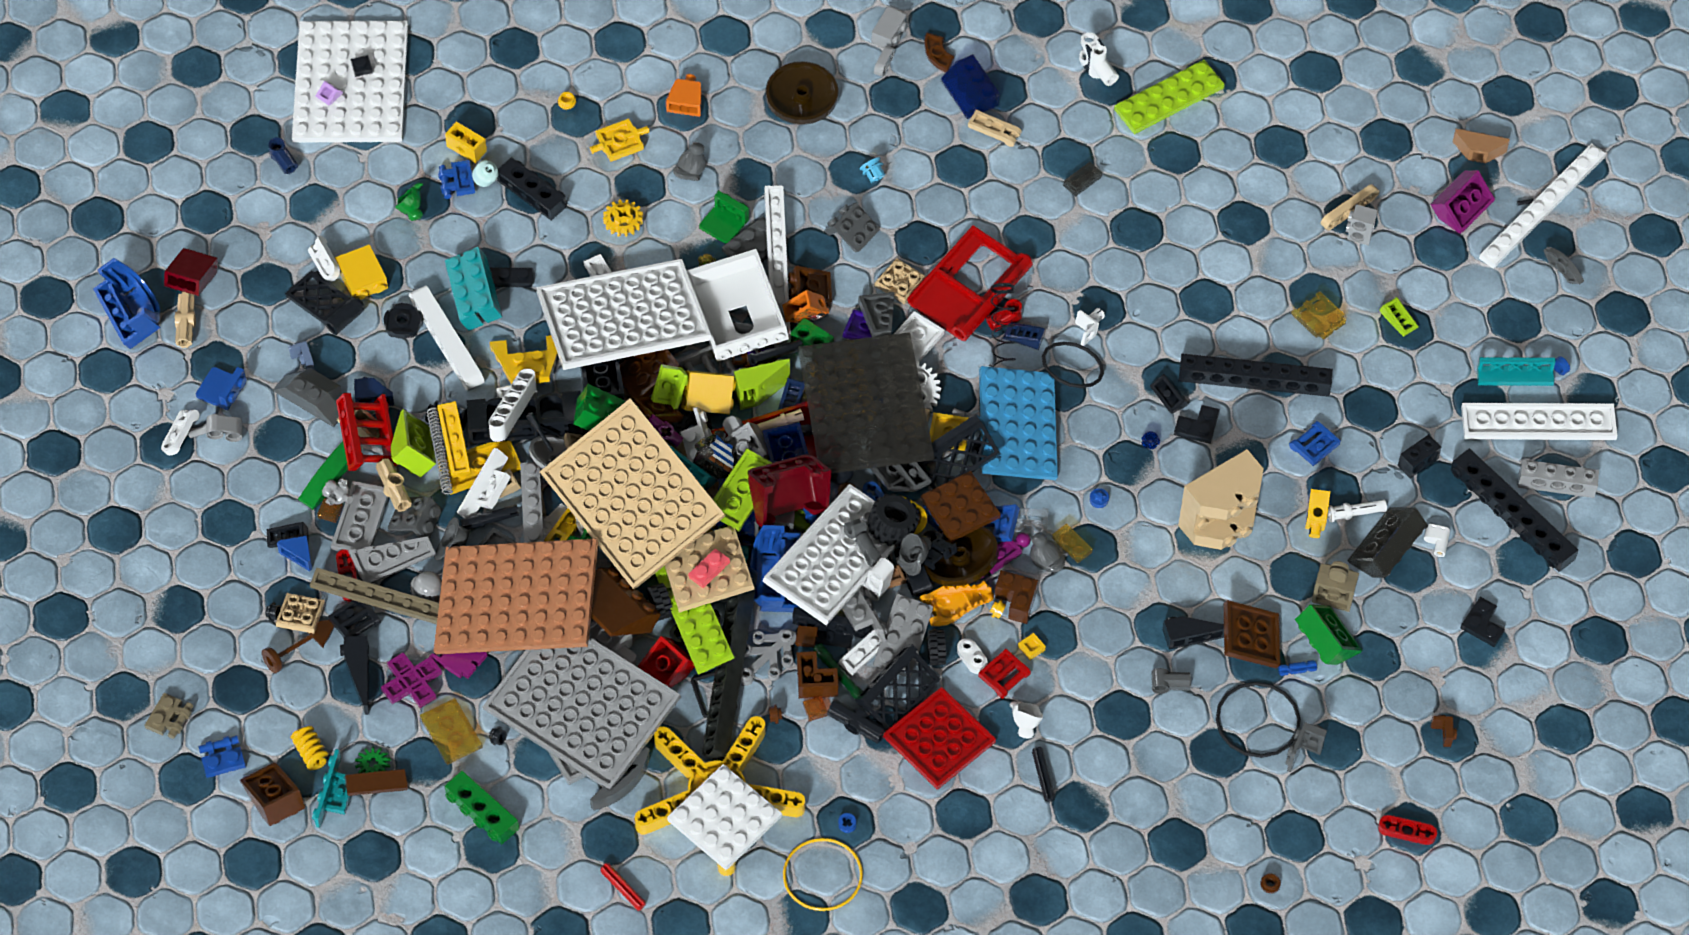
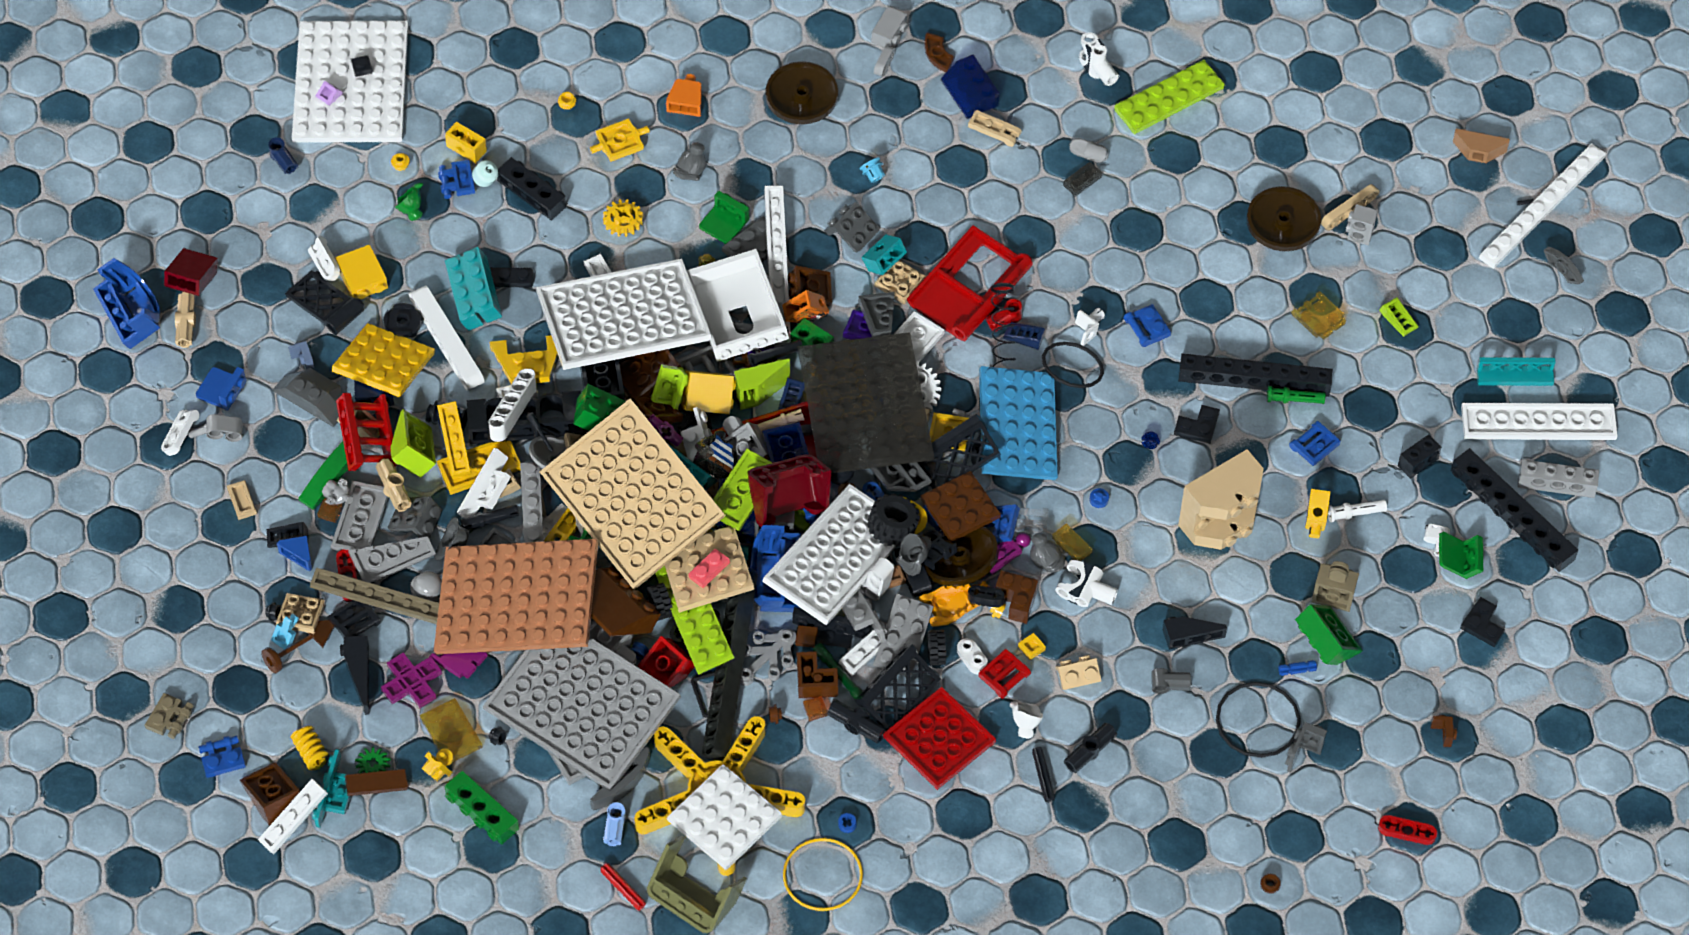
(241, 500): none -> tan tile
(283, 633): none -> medium azure plate
(292, 816): none -> white plate
(383, 360): none -> yellow plate
(400, 165): none -> yellow plate
(437, 765): none -> yellow hips
(439, 437): light grey piece -> none
(614, 825): none -> light blue piece
(640, 650): none -> blue bush
(686, 897): none -> olive windscreen
(858, 530): dark grey piece -> none
(884, 254): none -> teal brick
(986, 596): none -> black beam
(1079, 672): none -> tan bracket
(1083, 755): none -> black piece
(1087, 586): none -> white connector
(1089, 150): none -> light grey arm
(1151, 322): none -> blue plate
(1169, 394): black slope -> none
(1251, 634): reddish brown plate -> none
(1283, 218): none -> dark brown dish
(1285, 395): none -> green pin
(1388, 541): clear smoke slope -> none
(1460, 556): none -> green bracket
(1463, 201): magenta slope -> none
(1561, 366): blue tile -> none

